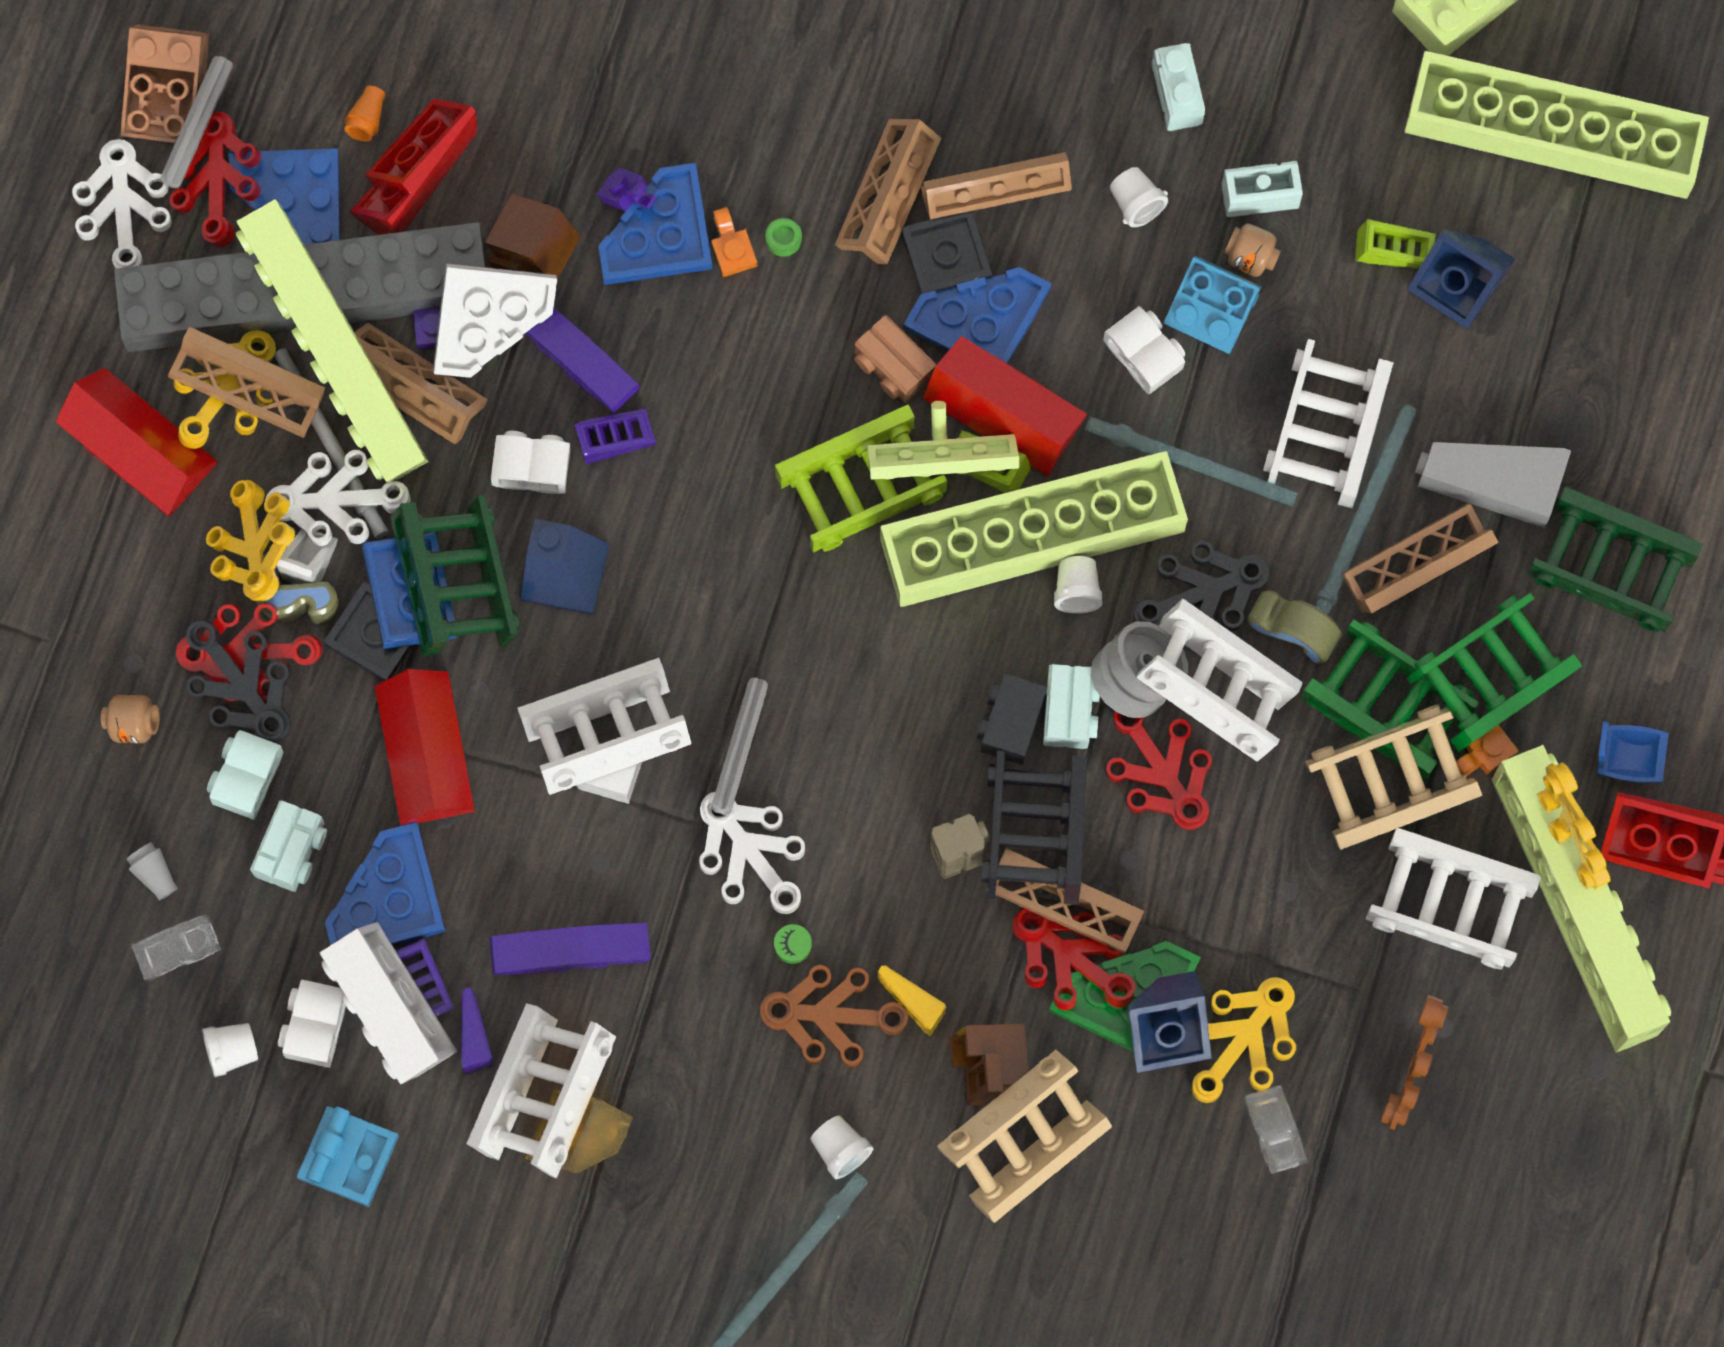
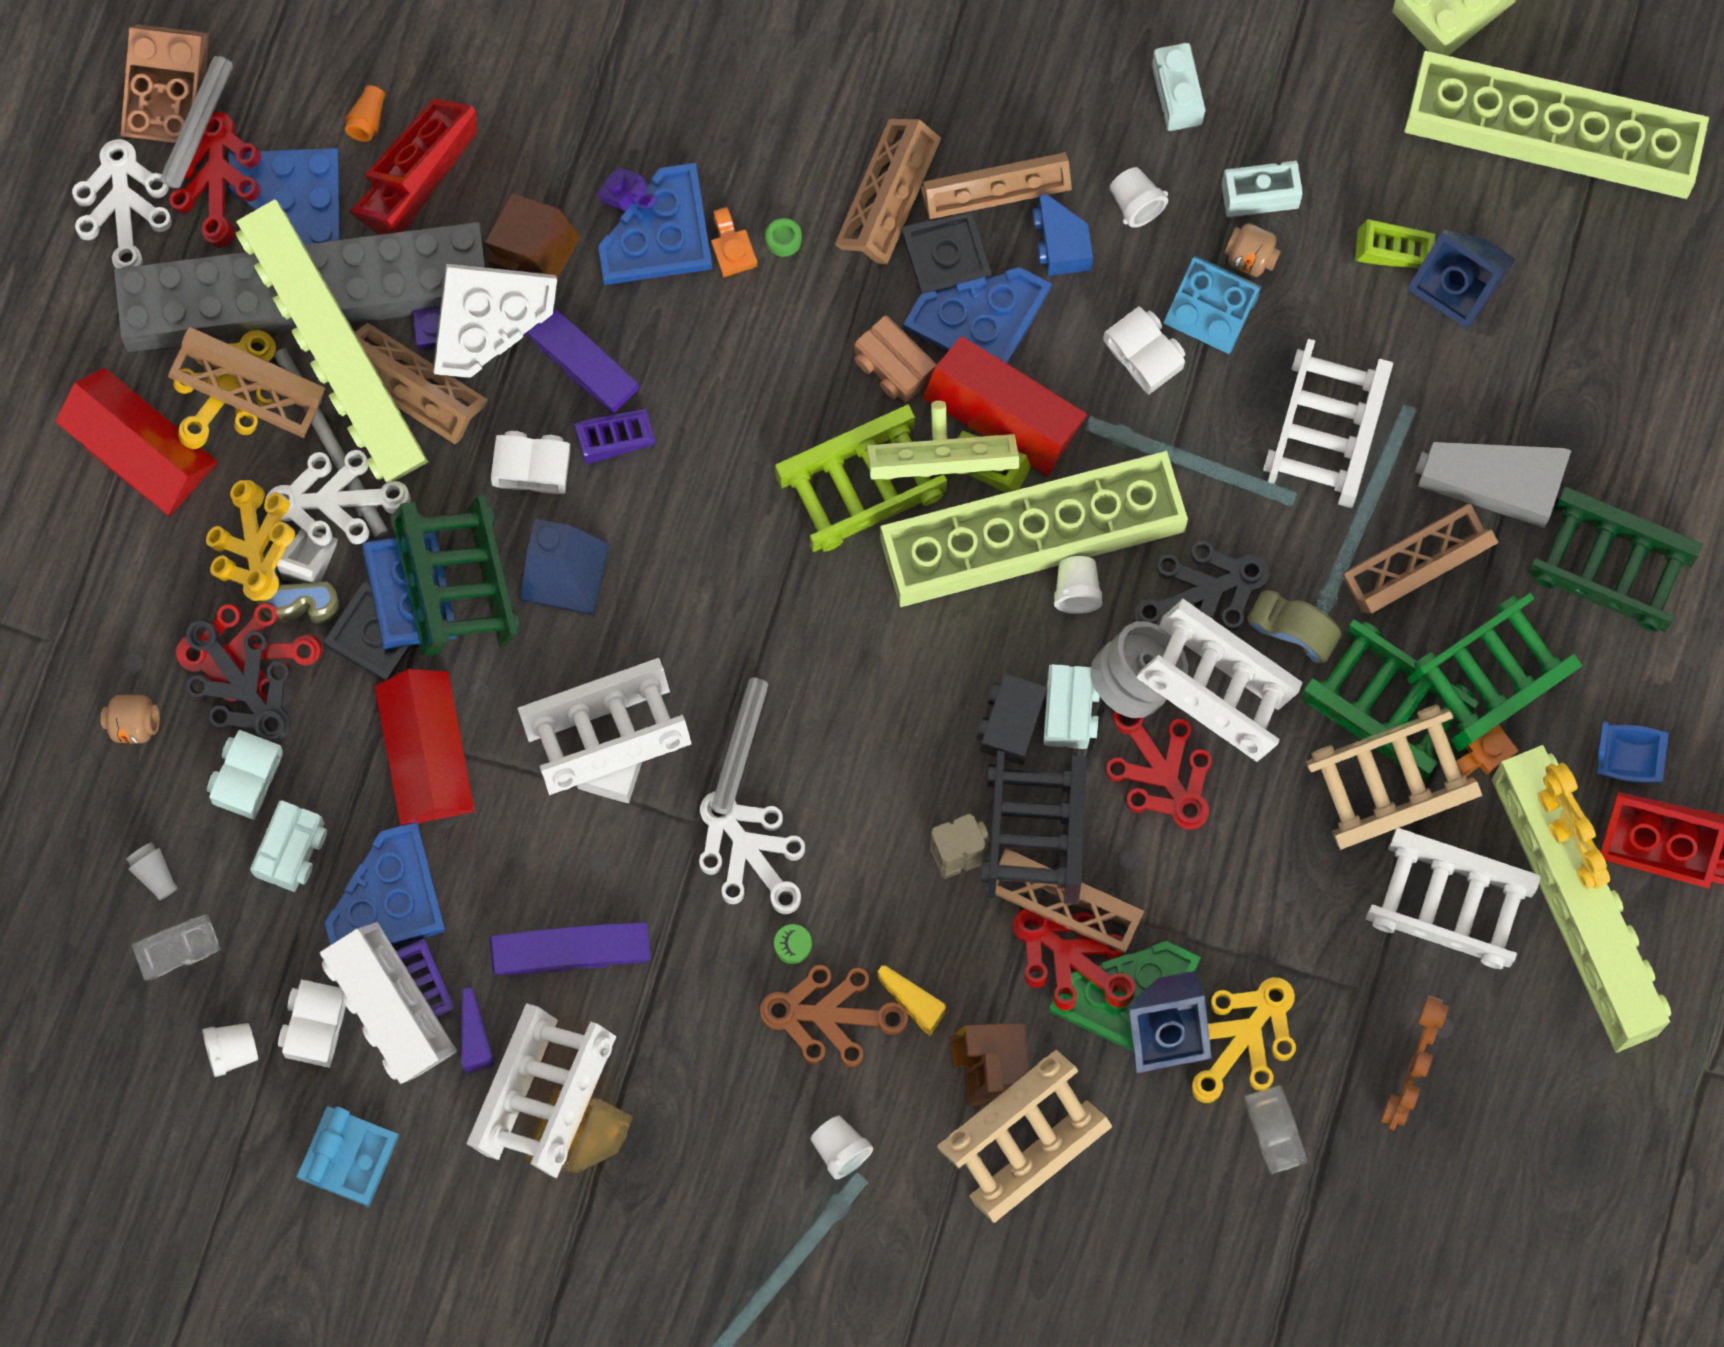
(1065, 238): none -> blue slope

